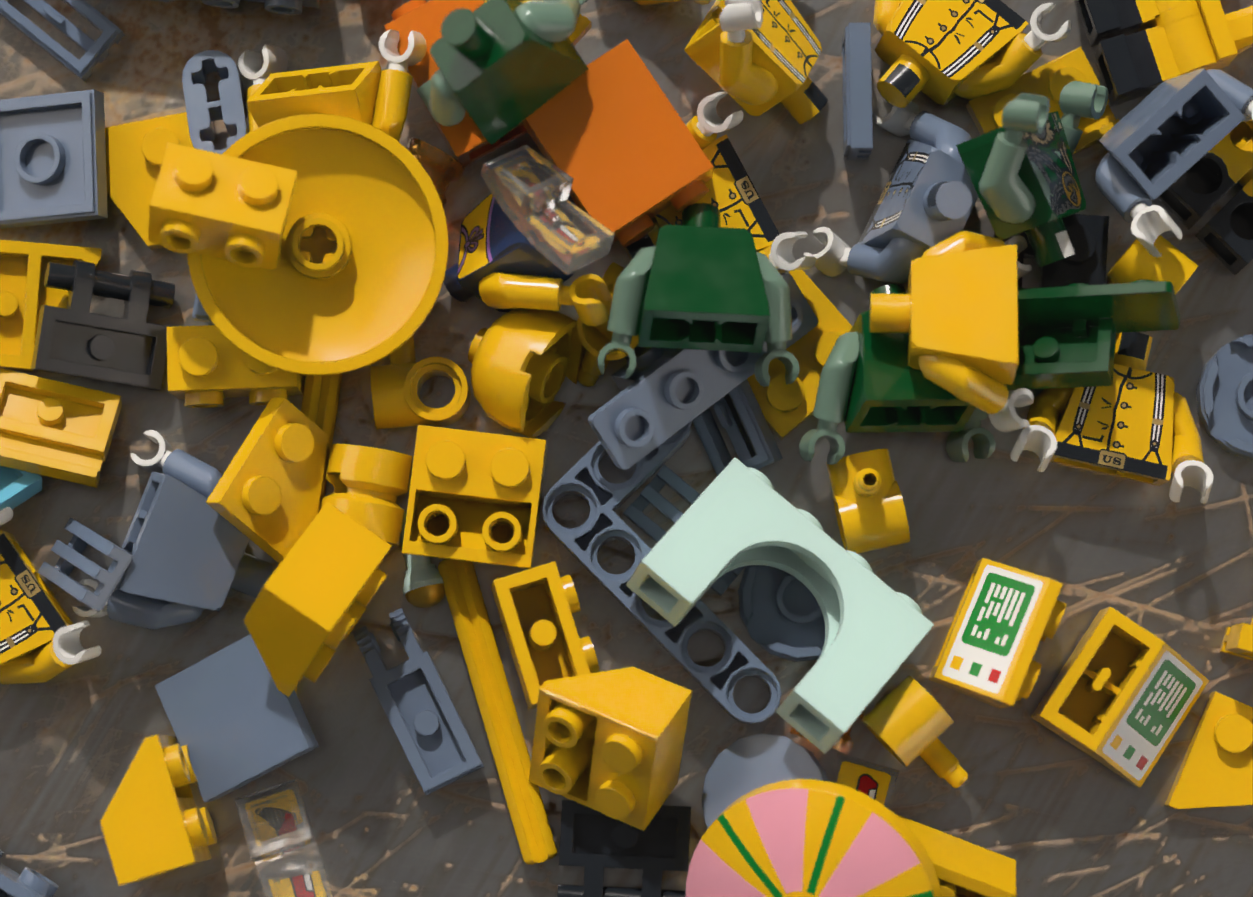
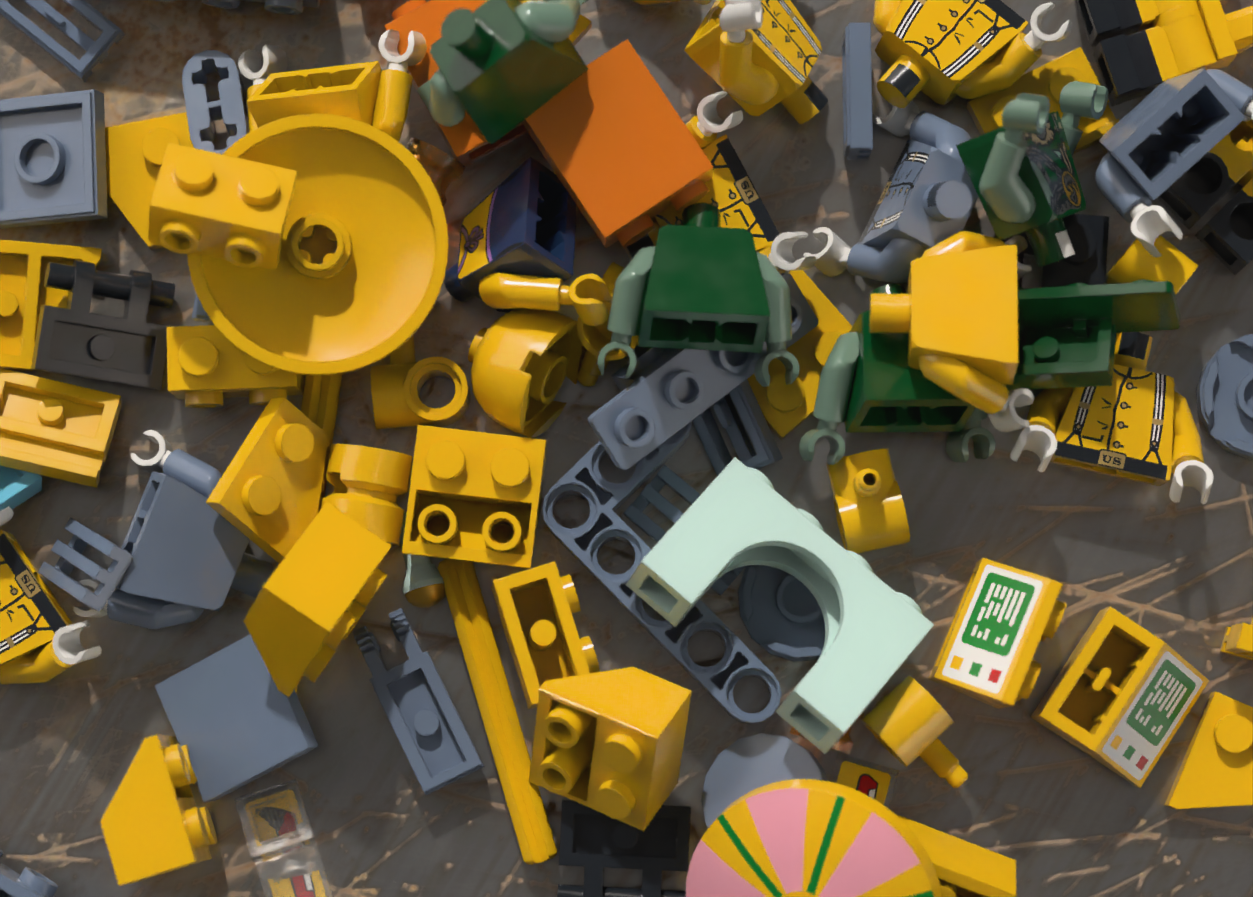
(536, 202): clear slope -> none

